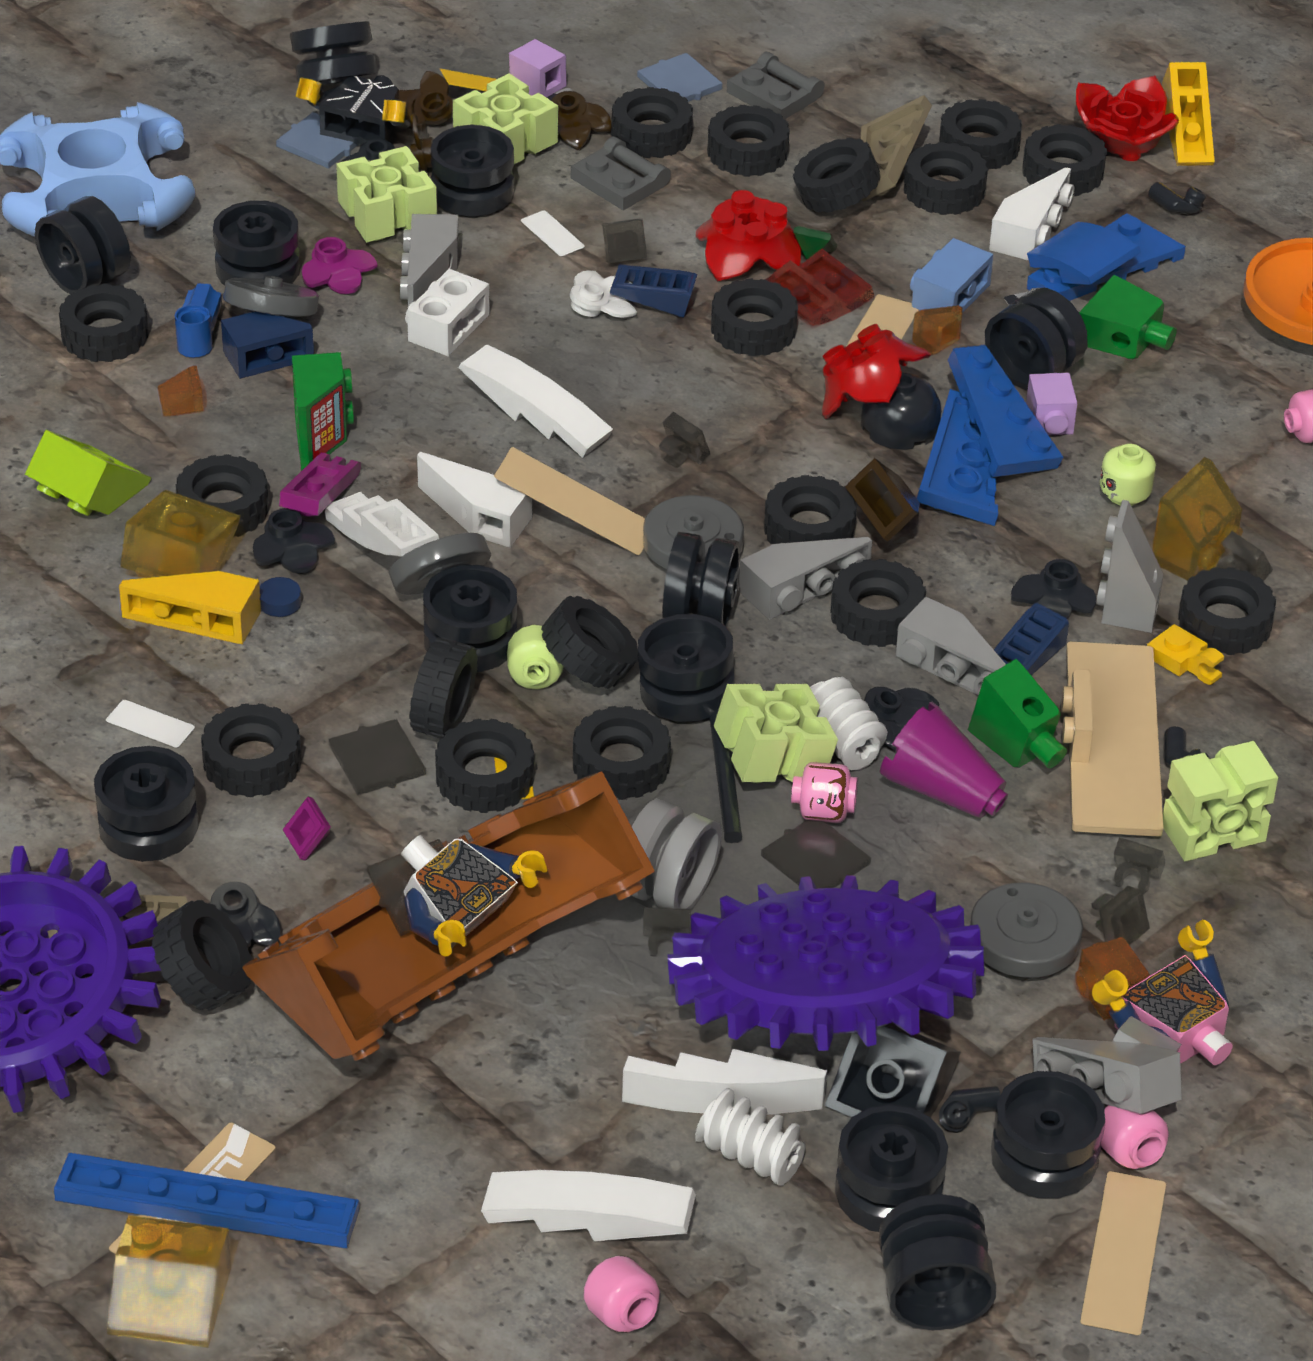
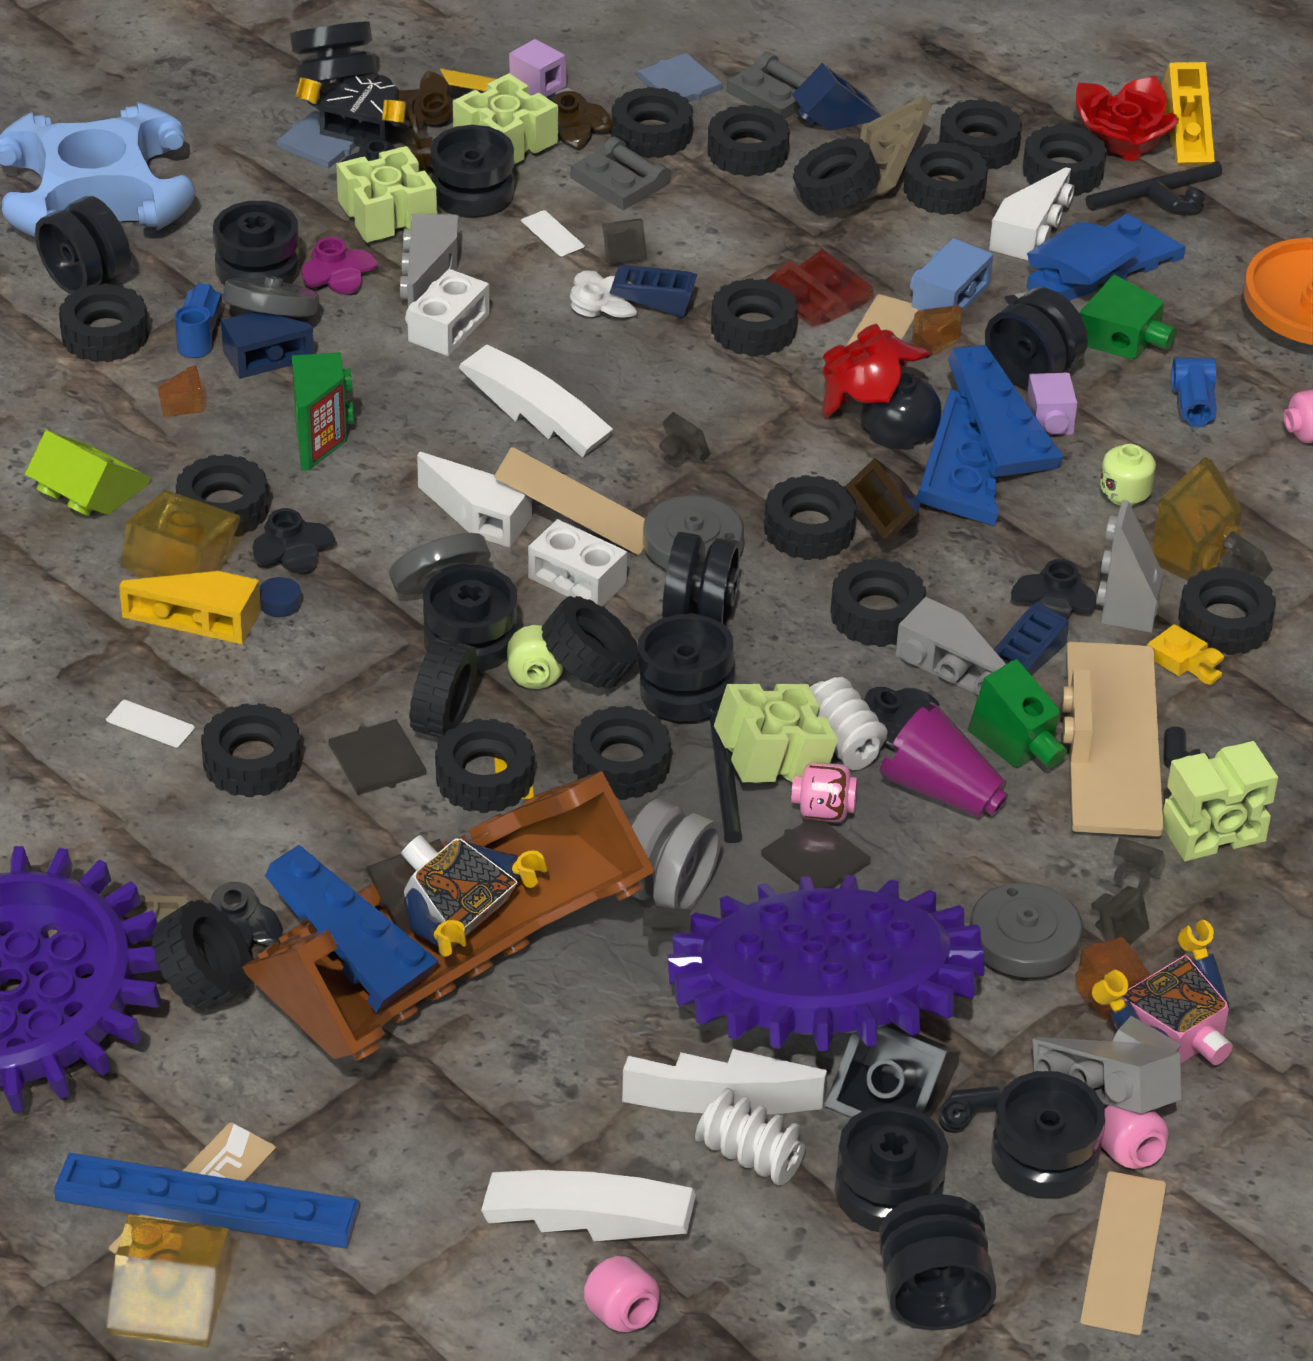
(146, 803): black wheel -> none
(307, 828): magenta slope -> none
(319, 484): magenta hinge -> none
(367, 941): none -> blue wing
(379, 524): white slope -> none
(577, 563): none -> white brick
(747, 231): red brick -> none
(797, 572): light grey slope -> none
(813, 240): dark green slope -> none
(833, 101): none -> dark blue slope
(1141, 188): none -> black bar
(1195, 383): none -> blue piece

